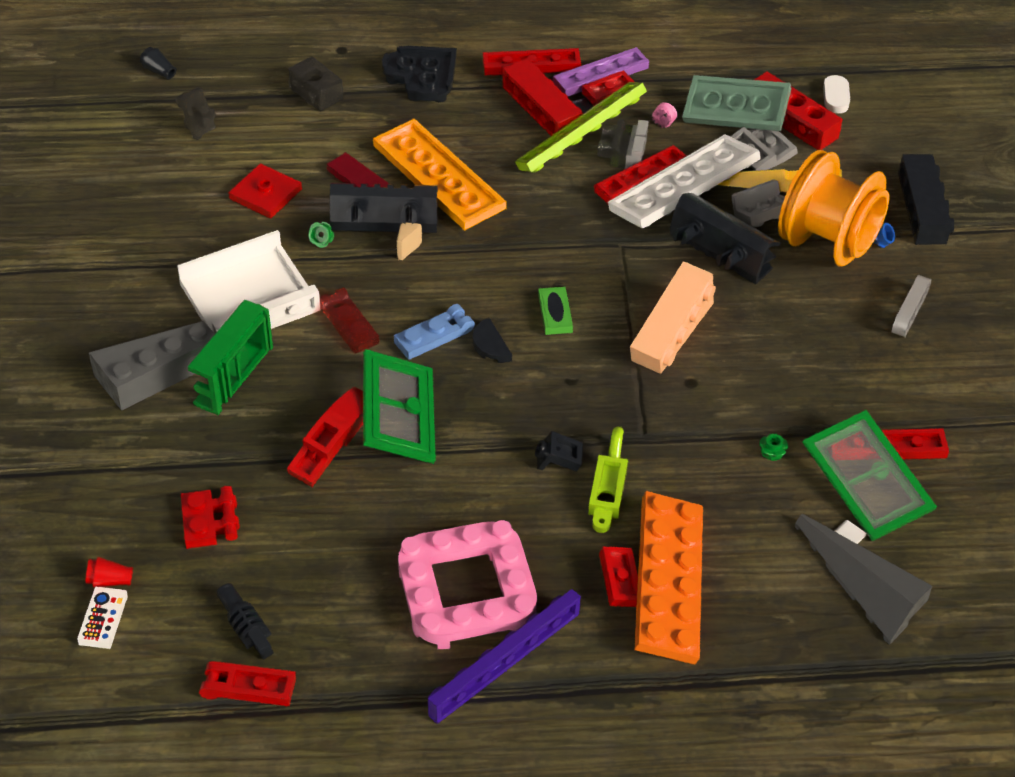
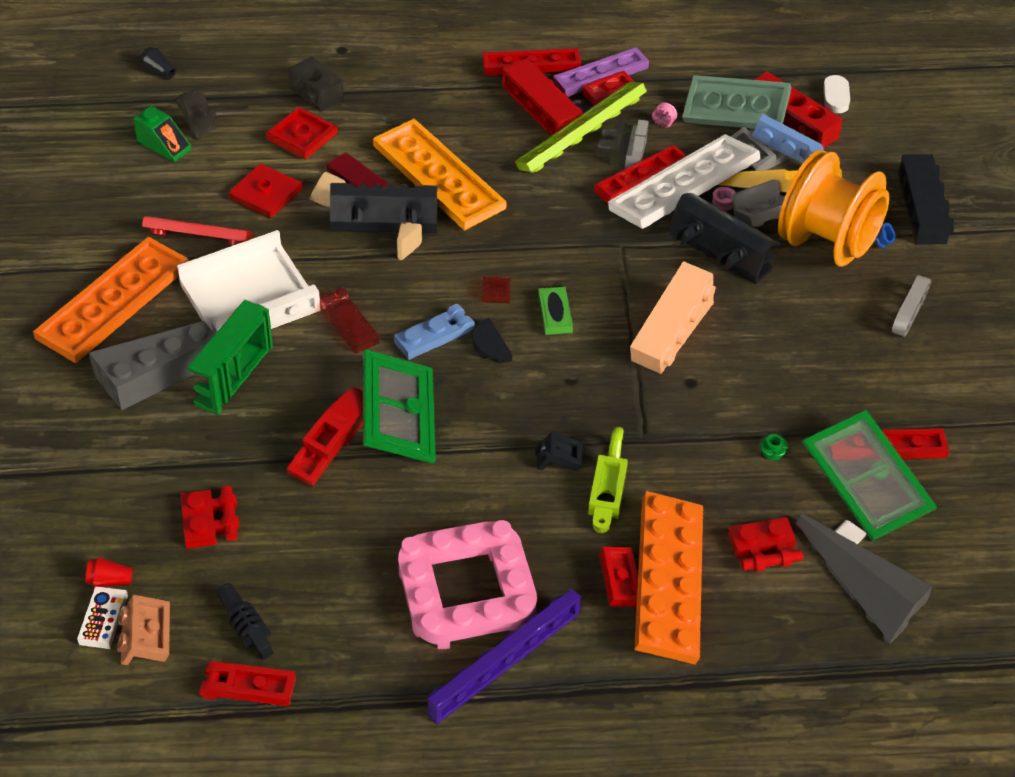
(110, 300): none -> orange plate
(144, 629): none -> nougat bracket
(160, 134): none -> green slope
(160, 227): none -> plate
(301, 133): none -> red plate
(314, 236): green plate -> none
(321, 192): none -> tan slope
(422, 70): black plate -> none
(496, 290): none -> clear red tile
(723, 193): none -> bright pink bush
(762, 538): none -> red plate
(785, 139): none -> medium blue plate

